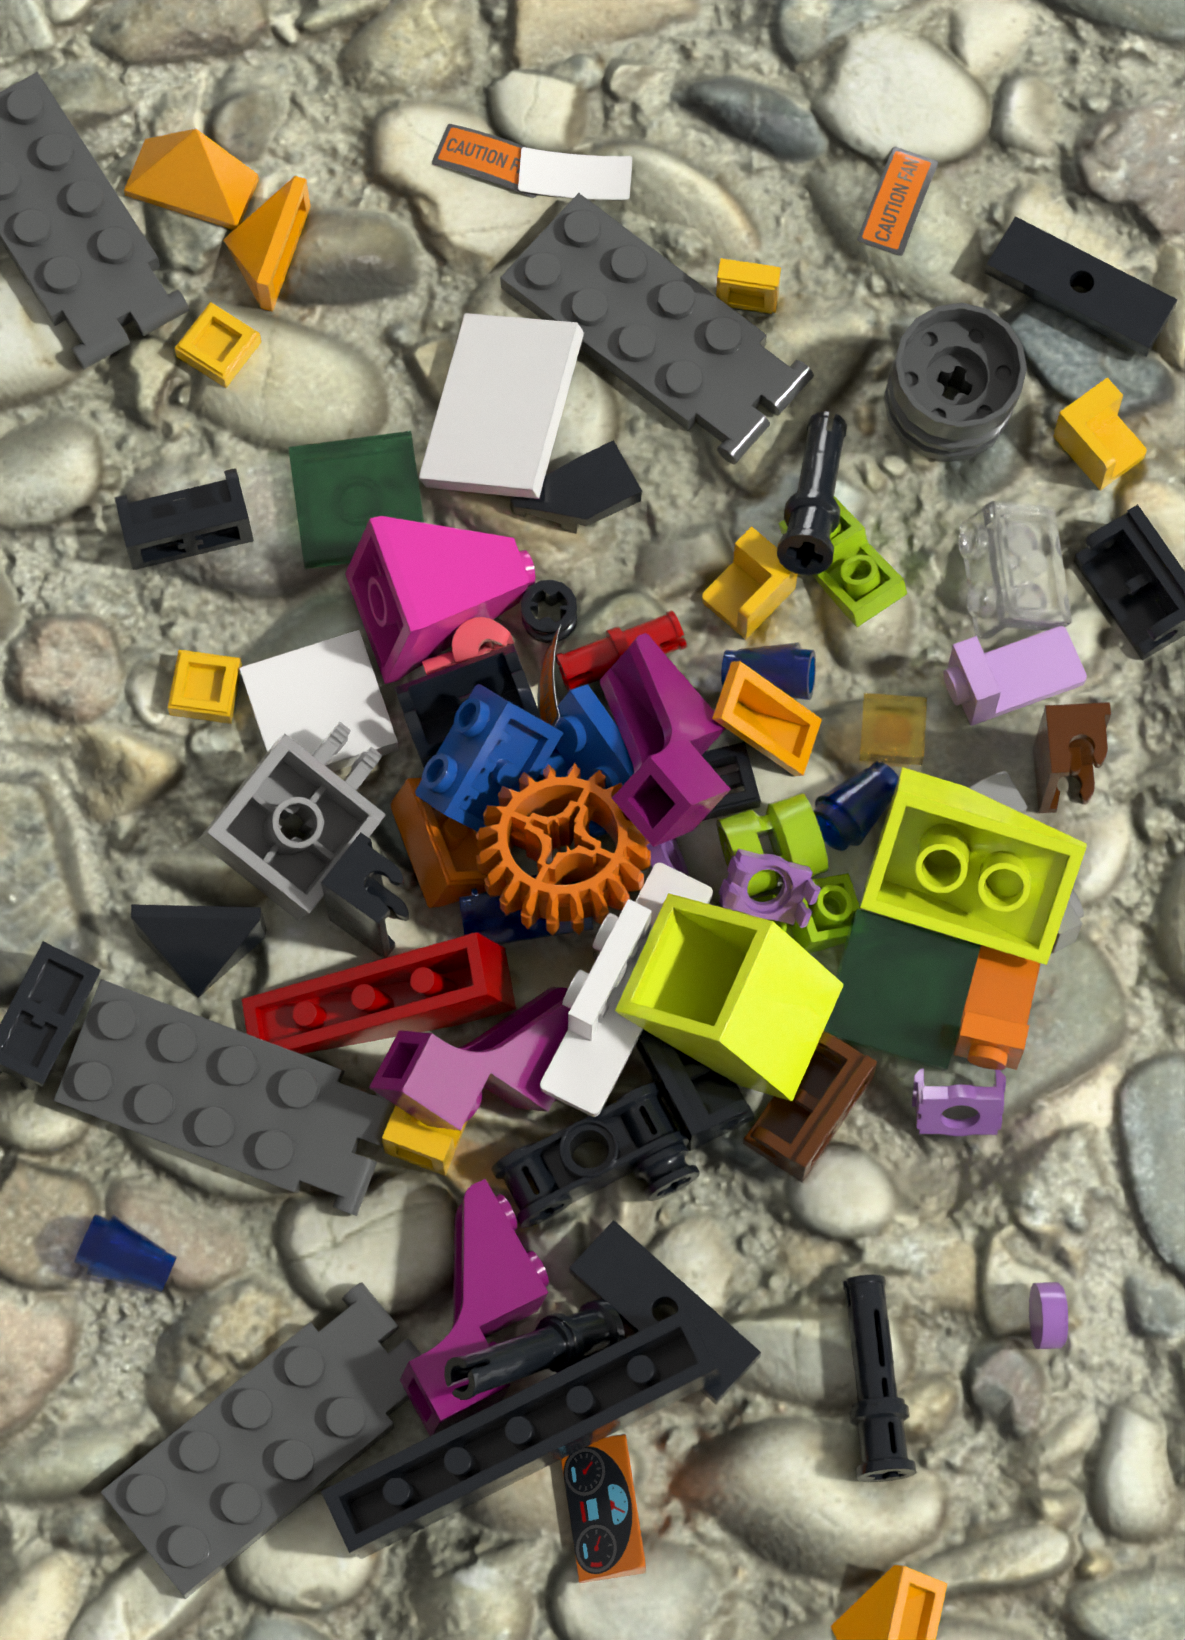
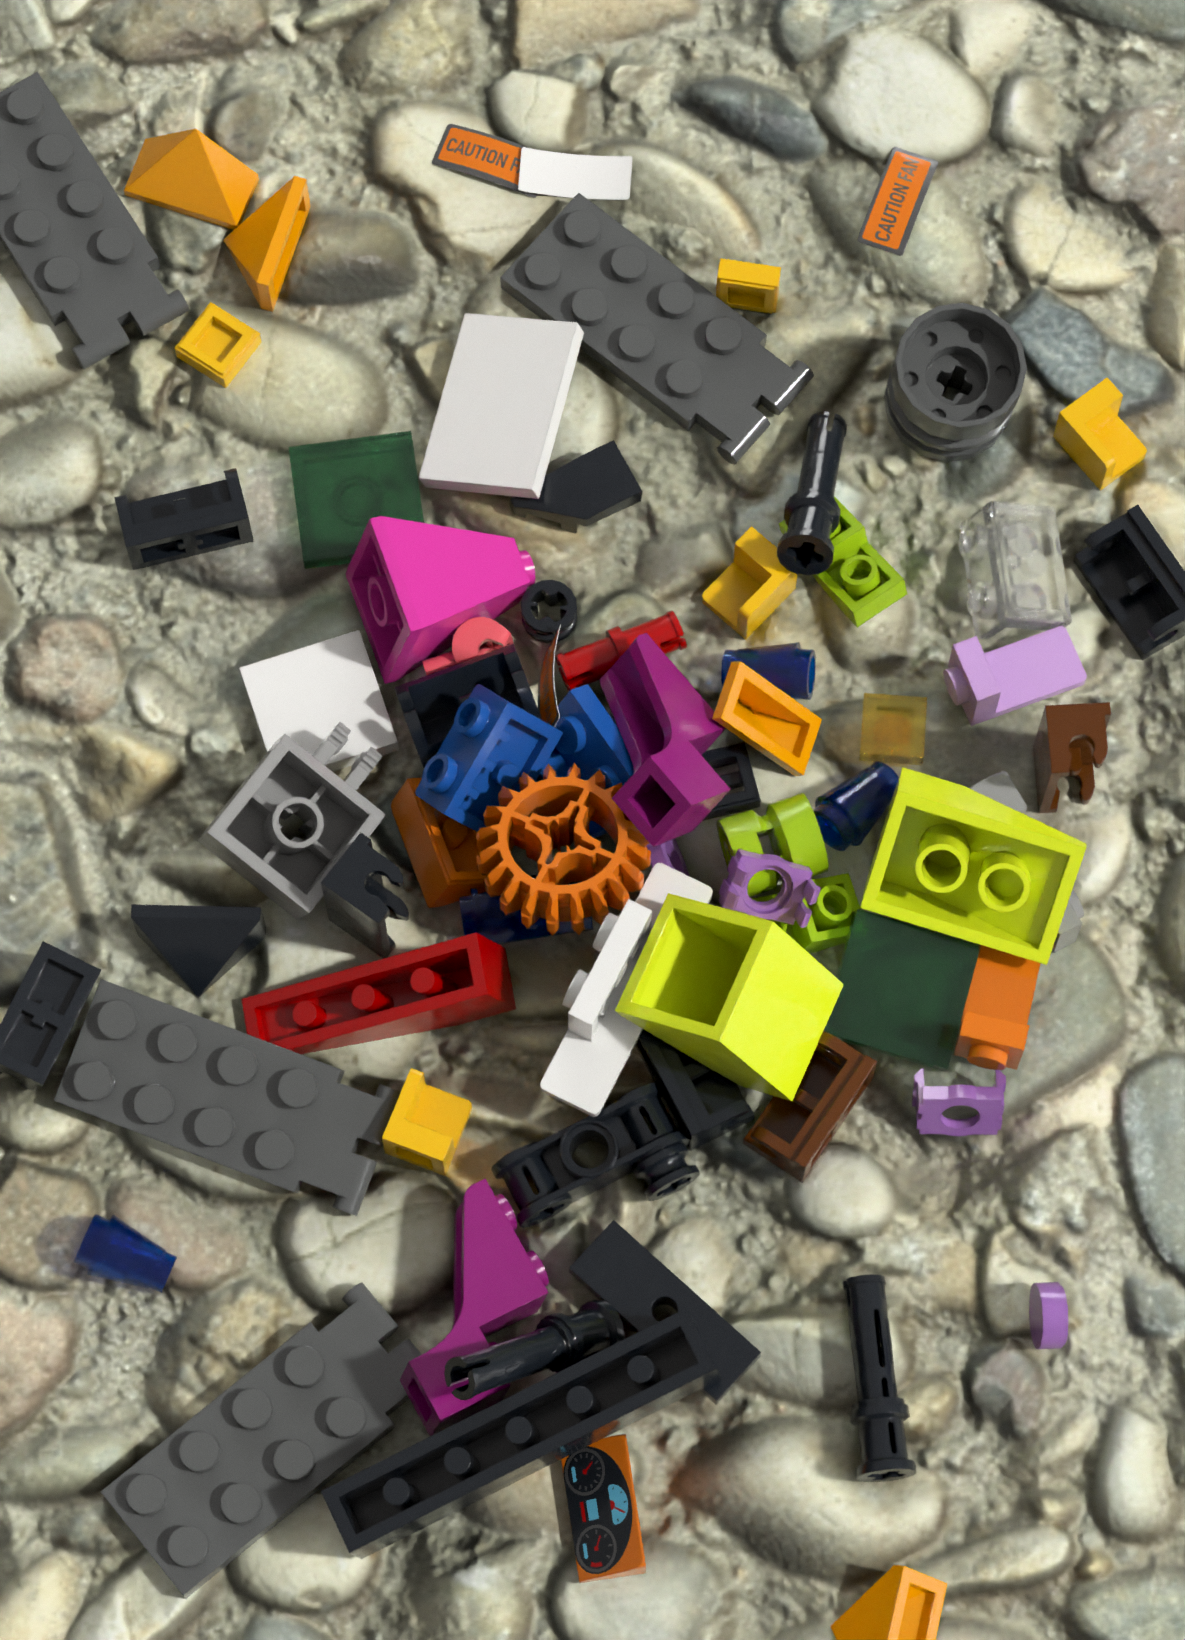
(204, 686): yellow tile -> none
(445, 1082): magenta arch -> none
(1050, 267): black tile -> none

